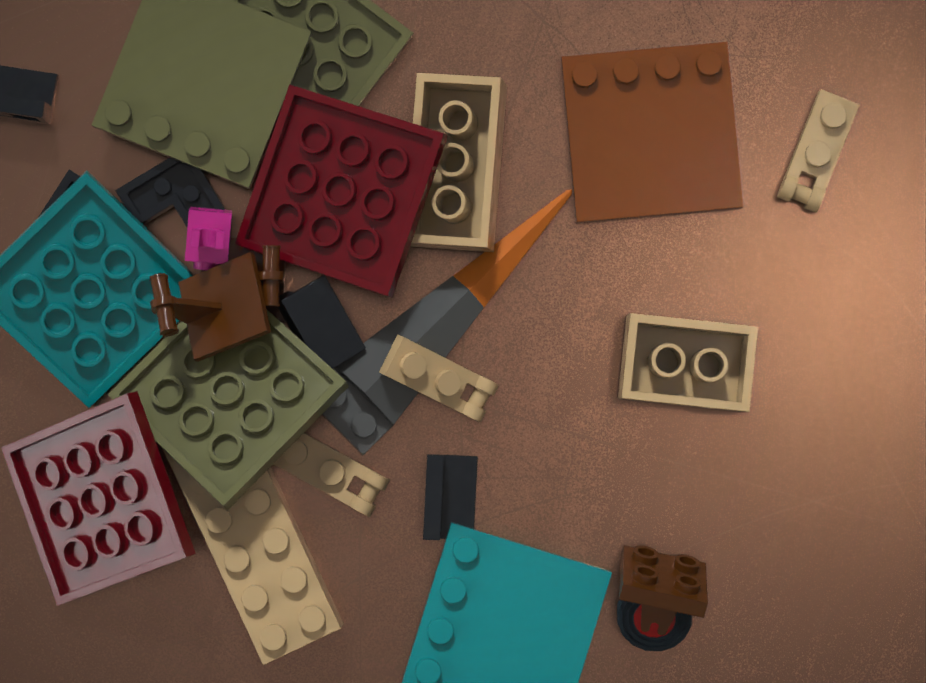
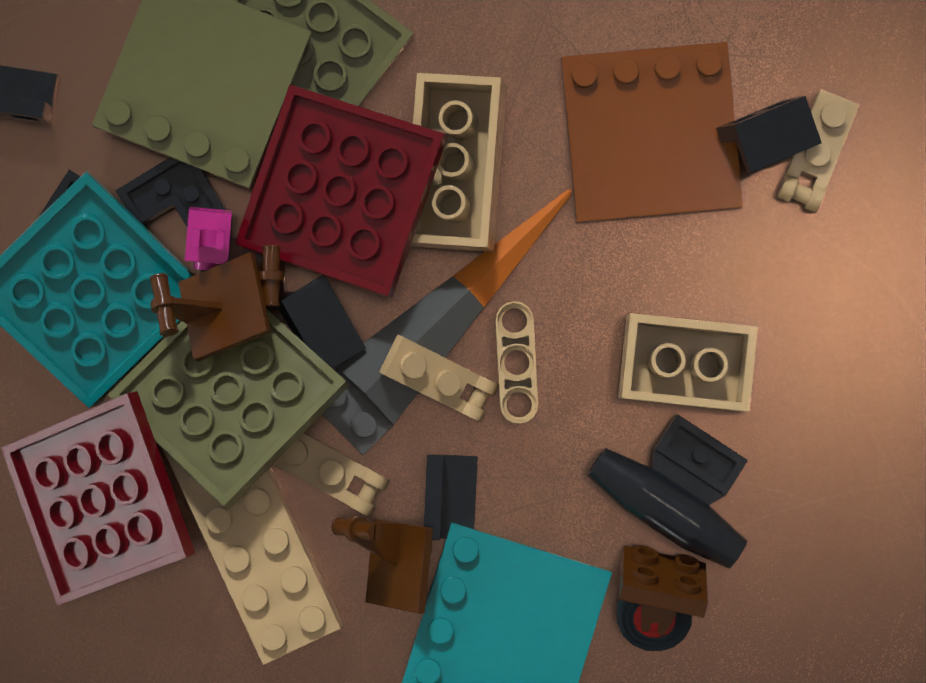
(396, 561): none -> reddish brown plate
(525, 343): none -> tan beam
(675, 494): none -> black plate
(772, 133): none -> black panel

